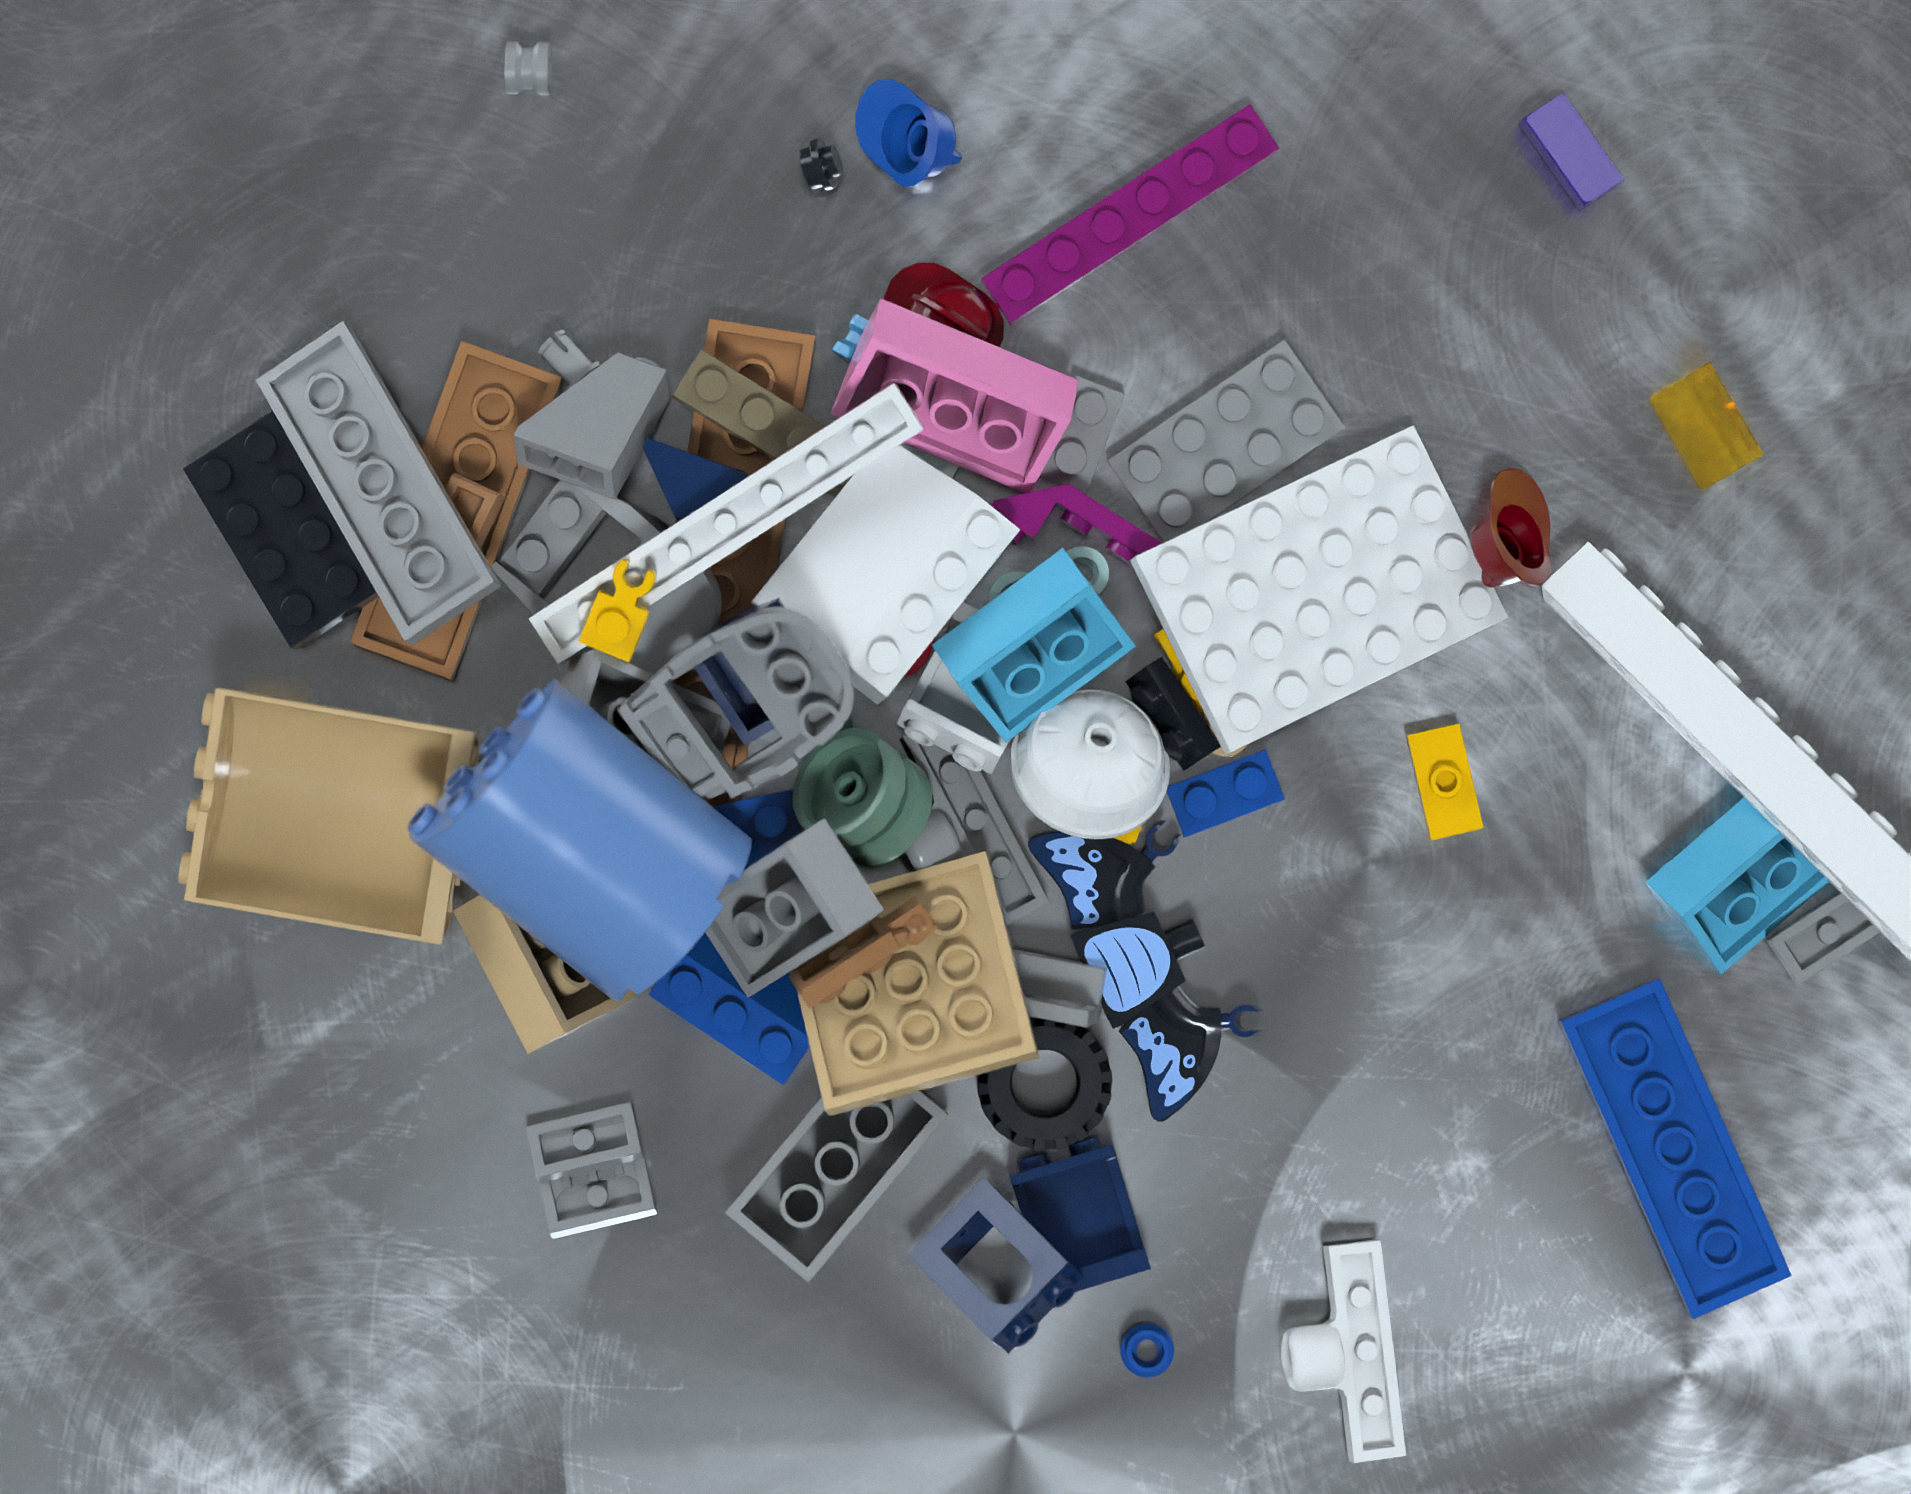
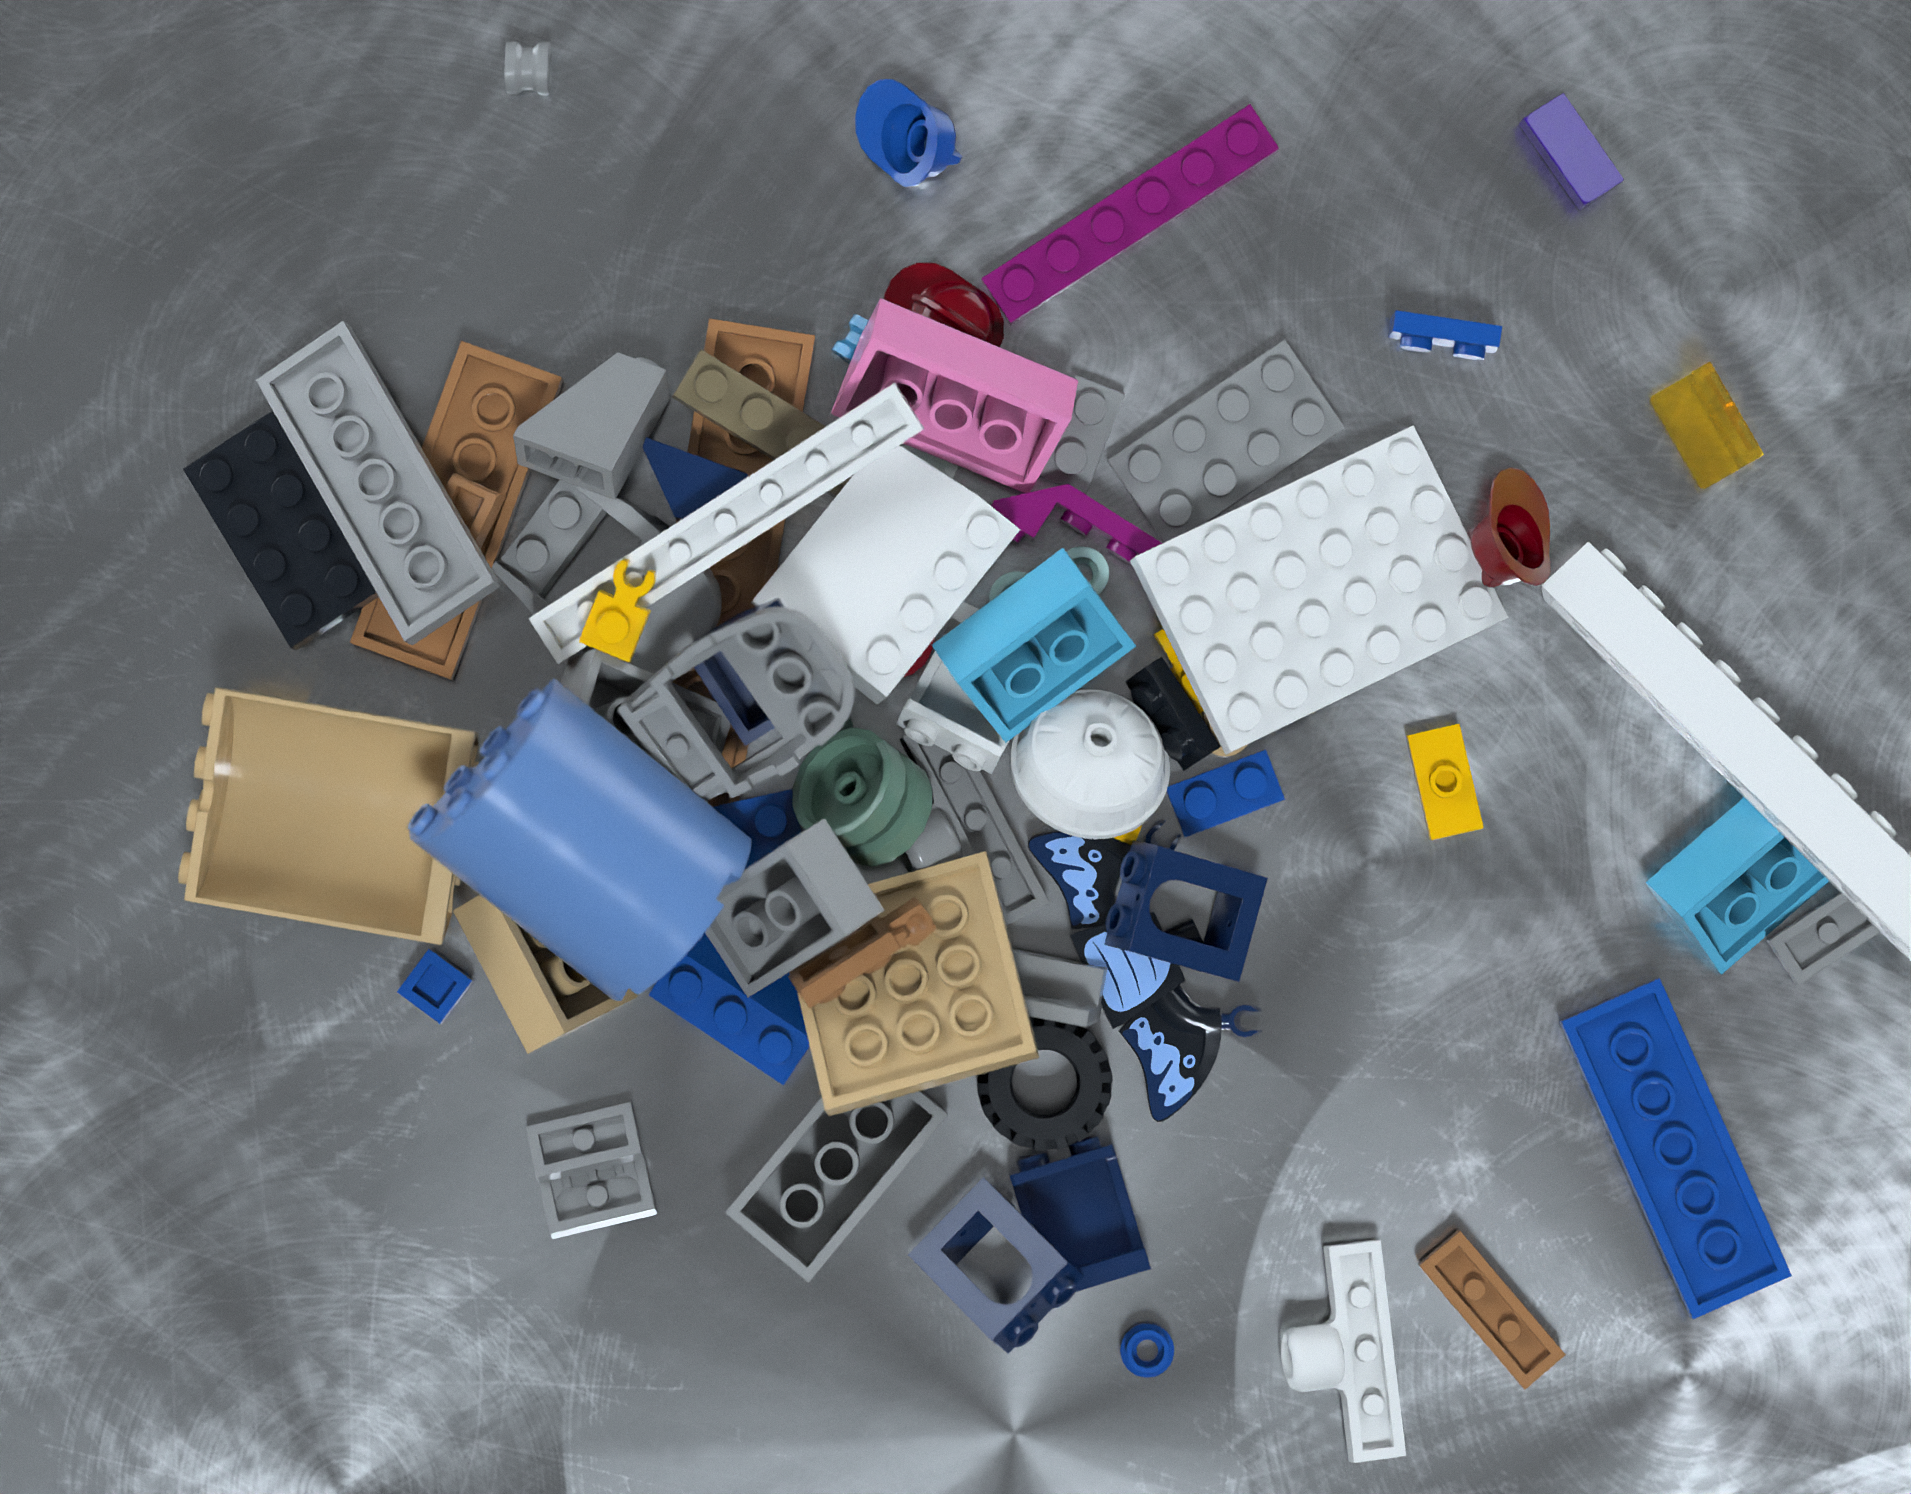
(435, 986): none -> blue plate
(567, 358): light grey pin -> none
(821, 165): black plate -> none
(1231, 920): none -> dark blue panel
(1467, 338): none -> blue plate
(1491, 1309): none -> medium nougat plate

